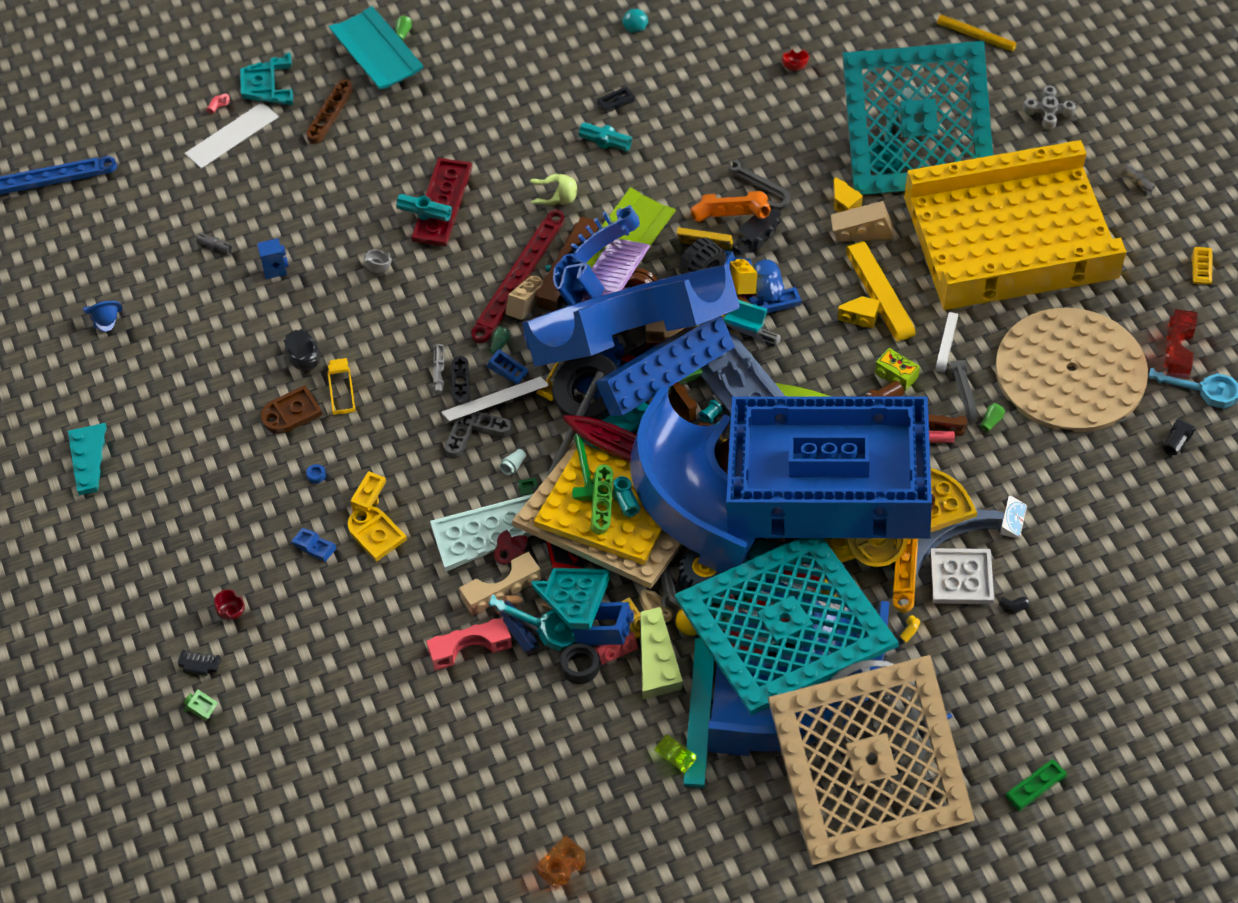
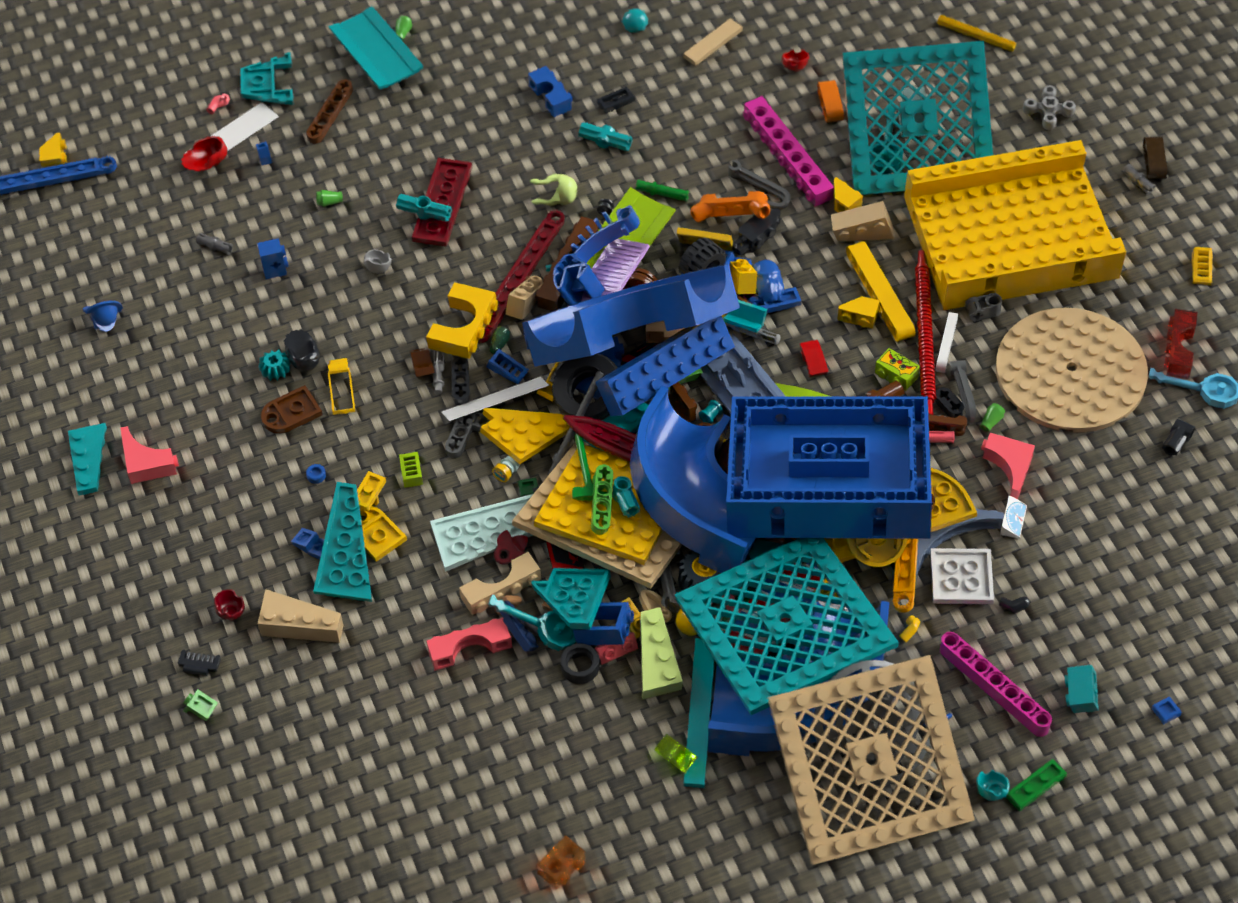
(53, 152): none -> yellow slope
(145, 462): none -> coral arch
(205, 154): none -> red hair
(263, 153): none -> blue piece
(274, 365): none -> teal gear
(297, 619): none -> tan wedge
(327, 198): none -> bright green cone
(343, 556): none -> teal wing
(412, 480): none -> lime slope
(421, 361): none -> reddish brown slope
(464, 340): none -> yellow arch
(501, 472): none -> yellow tile
(523, 432): none -> yellow wing
(557, 99): none -> blue arch
(605, 205): none -> black bush
(654, 188): none -> green pin
(712, 42): none -> tan tile
(788, 151): none -> dark pink brick
(814, 358): none -> red slope
(830, 101): none -> orange beam
(925, 331): none -> red hose
(947, 404): none -> black beam
(984, 306): none -> dark grey piece
(992, 785): none -> teal hair
(997, 692): none -> dark pink beam
(1011, 456): none -> coral arch
(1082, 689): none -> teal brick
(1155, 158): none -> dark brown beam
(1166, 710): none -> blue tile

